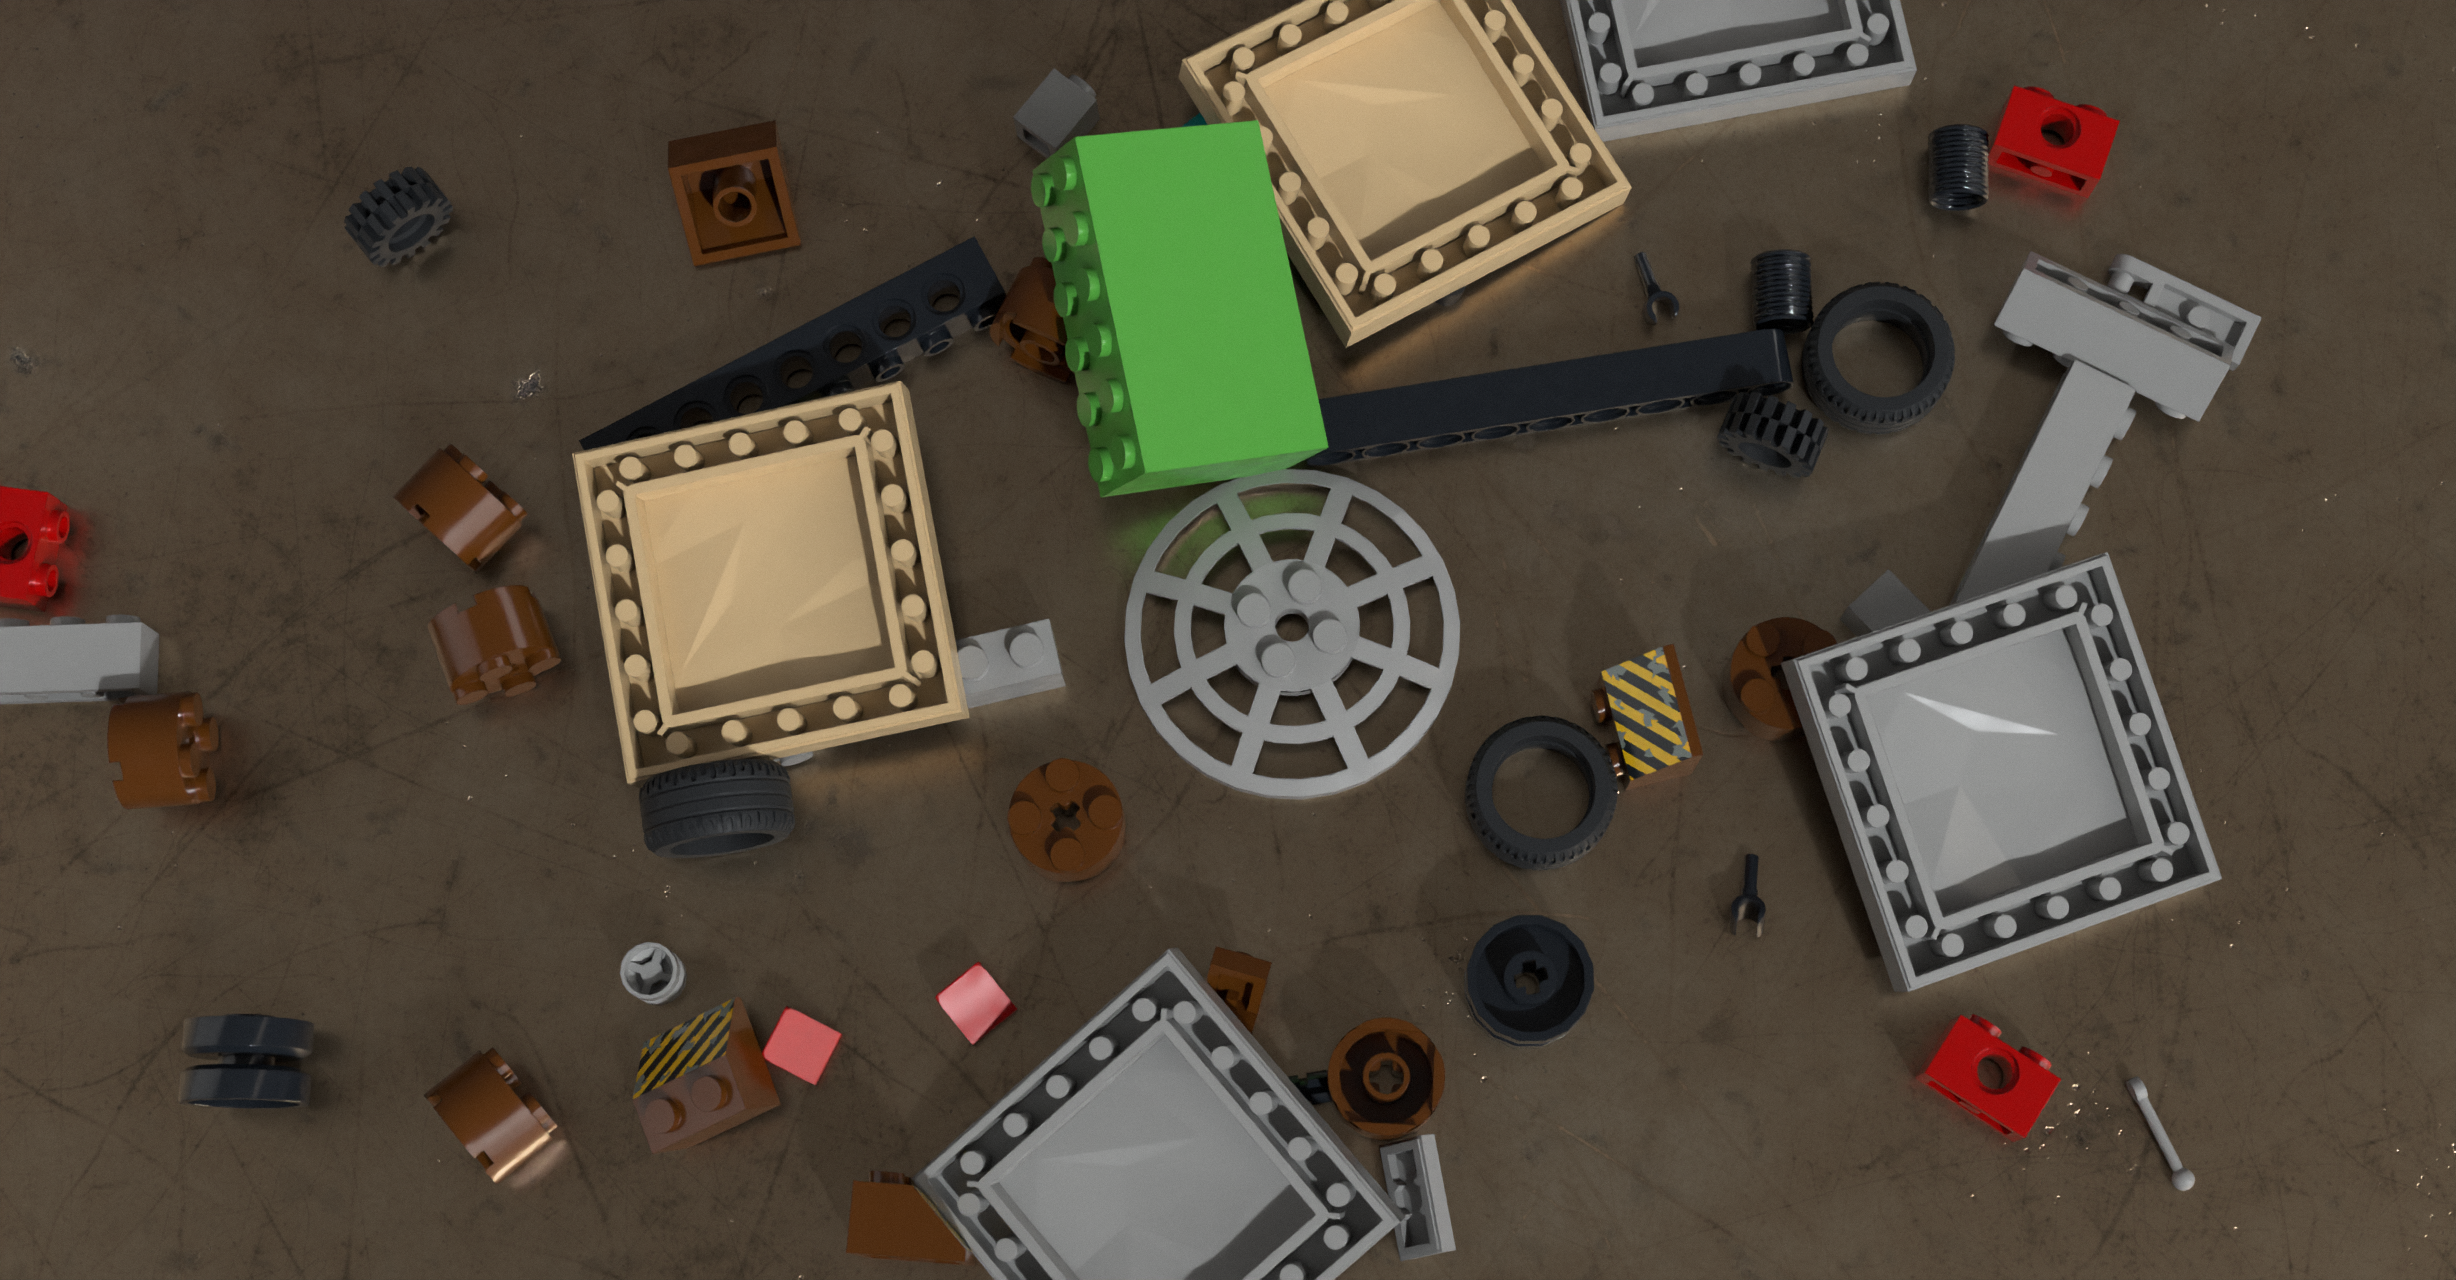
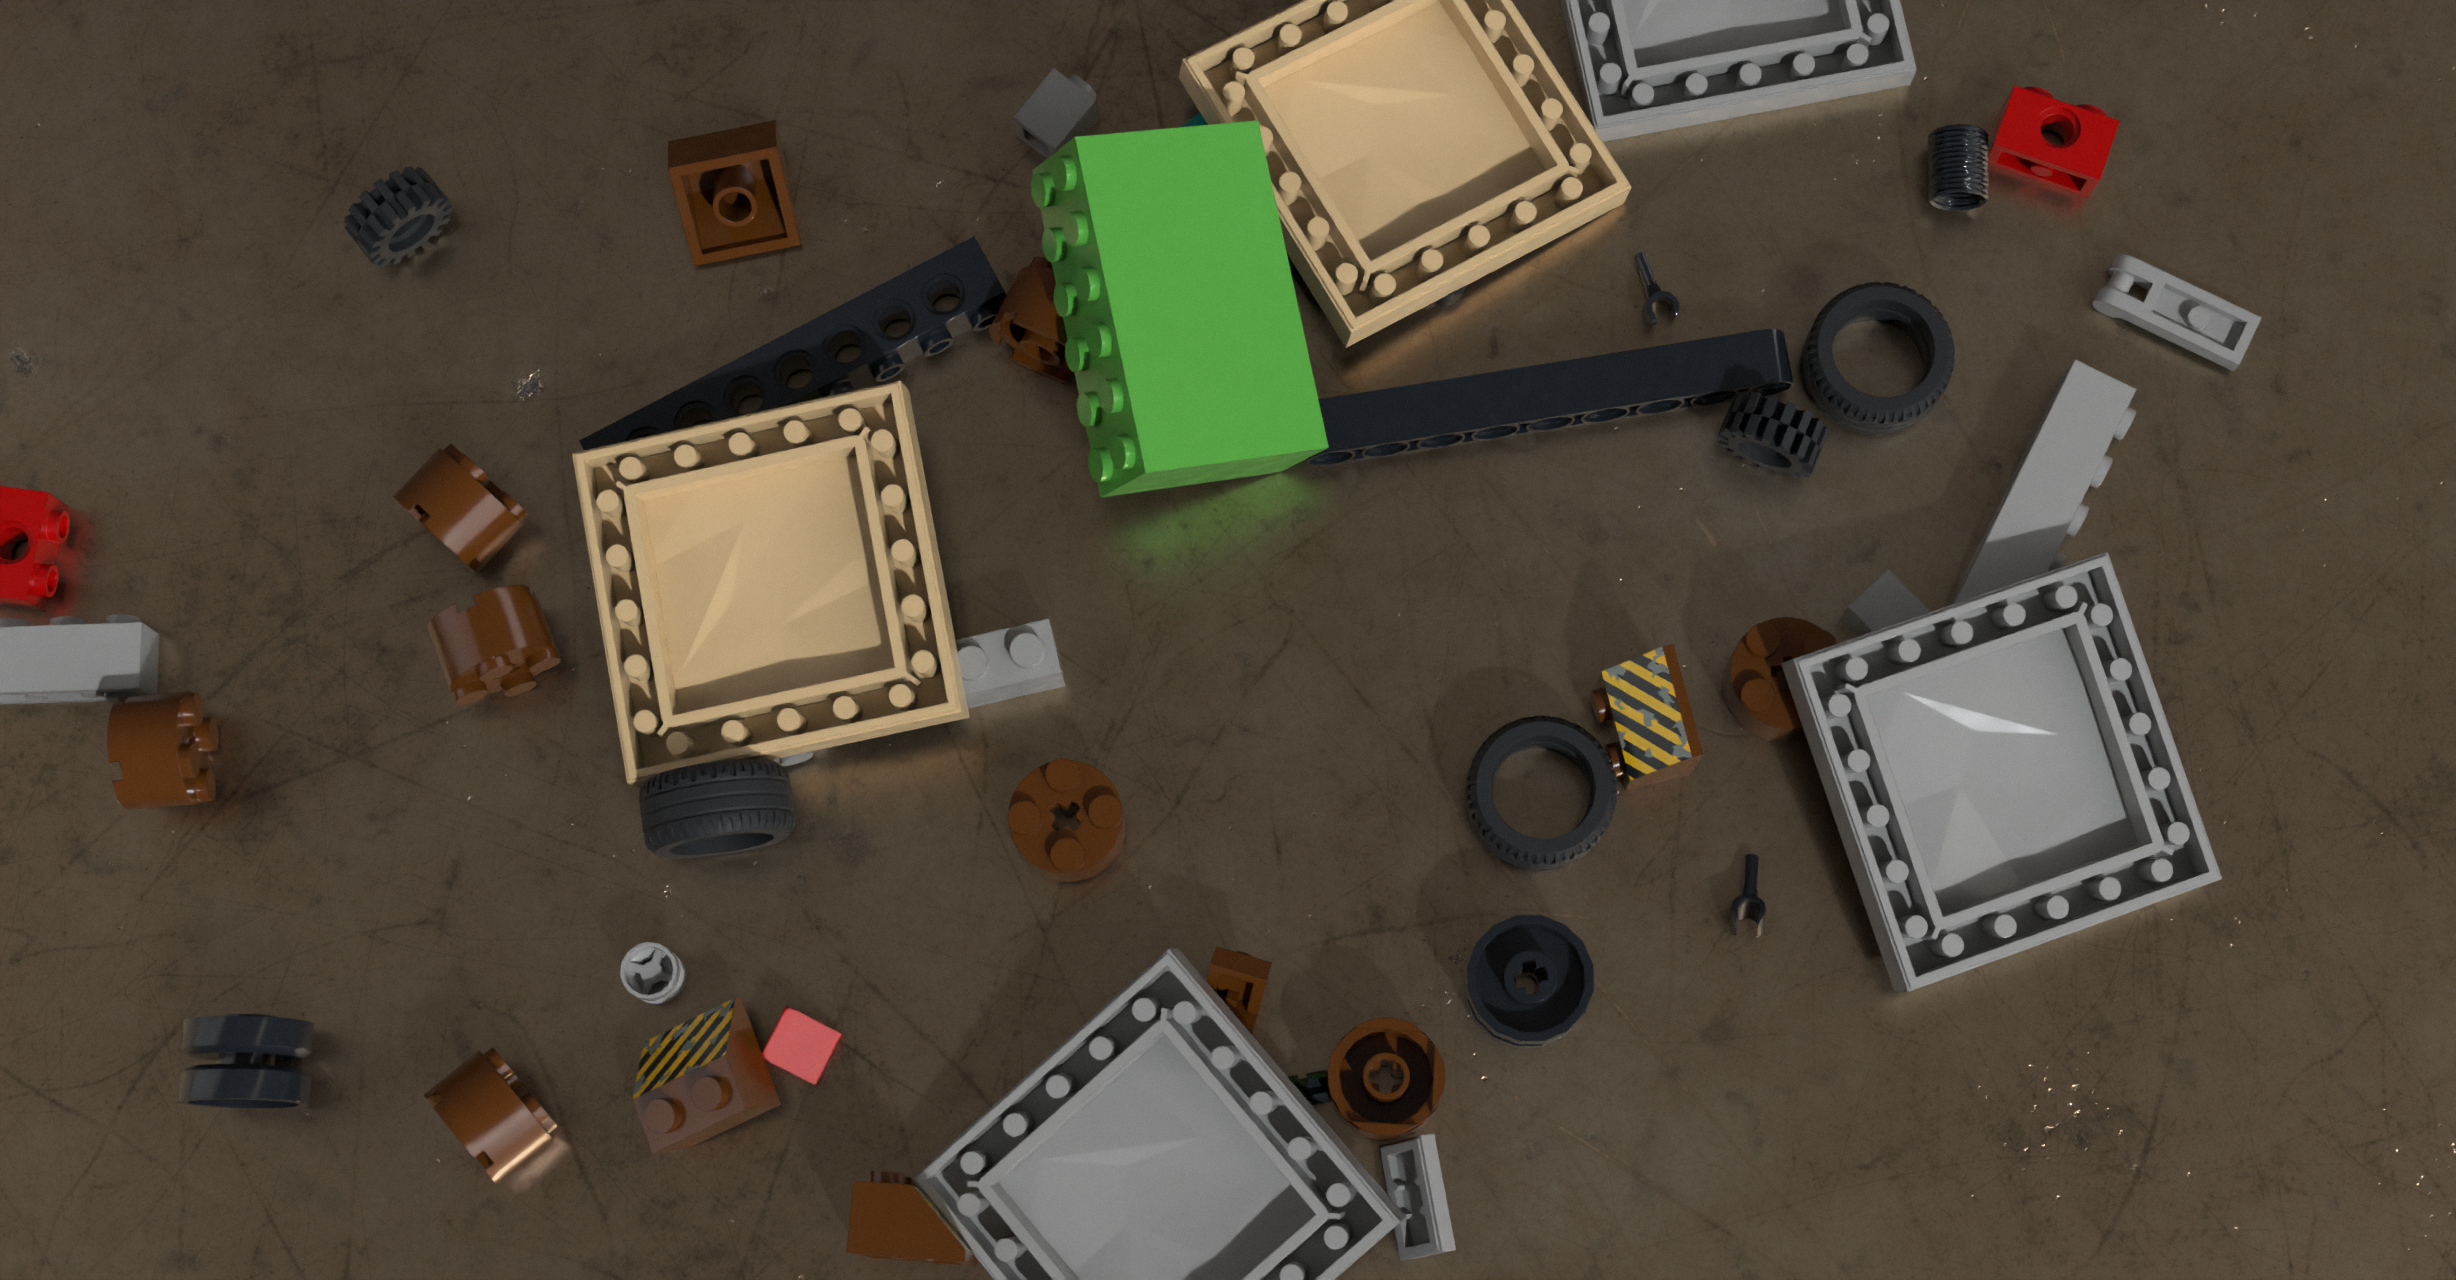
(975, 1003): slope -> none
(1300, 665): light grey dish -> none
(1782, 291): black piece -> none
(1954, 1075): red brick -> none
(2115, 336): light grey brick -> none
(2182, 1177): light grey hinge -> none

